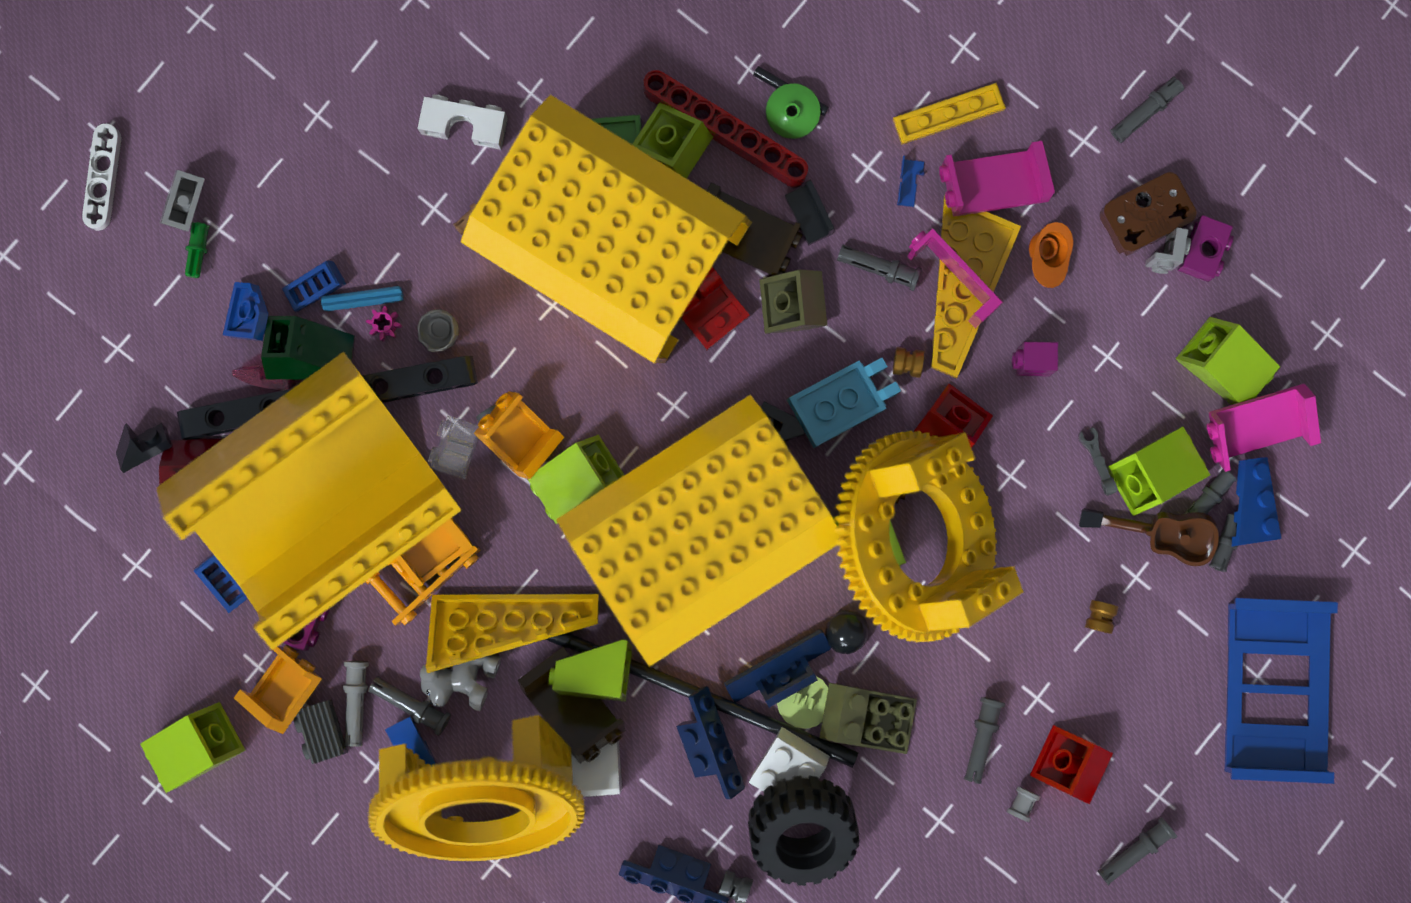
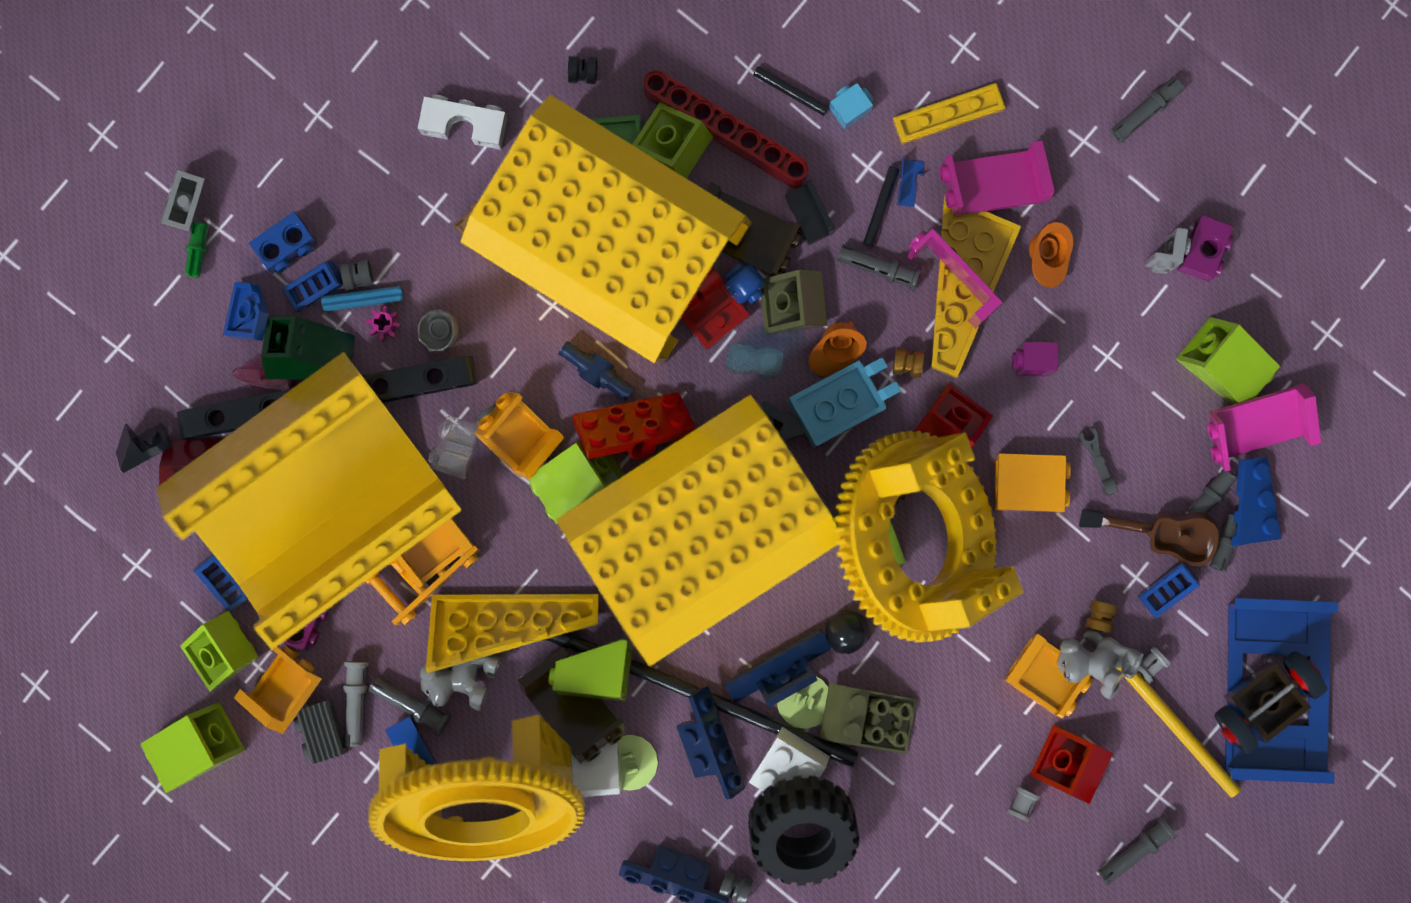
(106, 177): white beam -> none
(219, 650): none -> lime slope
(279, 236): none -> blue brick
(357, 274): none -> dark grey wheel
(576, 70): none -> black wheel
(596, 370): none -> dark blue pin
(633, 426): none -> red plate
(637, 762): none -> yellowish green piece
(744, 283): none -> blue head
(746, 360): none -> clear light blue brick
(807, 111): bright green dish -> none
(837, 349): none -> orange piece
(851, 105): none -> medium azure brick
(881, 206): none -> black bar
(986, 726): dark grey pin -> none
(1031, 483): none -> light orange panel
(1040, 679): none -> light orange panel
(1077, 662): none -> light grey animal
(1151, 222): reddish brown axle -> none
(1158, 471): lime slope -> none
(1161, 662): none -> light grey bush
(1162, 582): none -> blue slope
(1184, 734): none -> yellow piece
(1269, 701): none -> brick

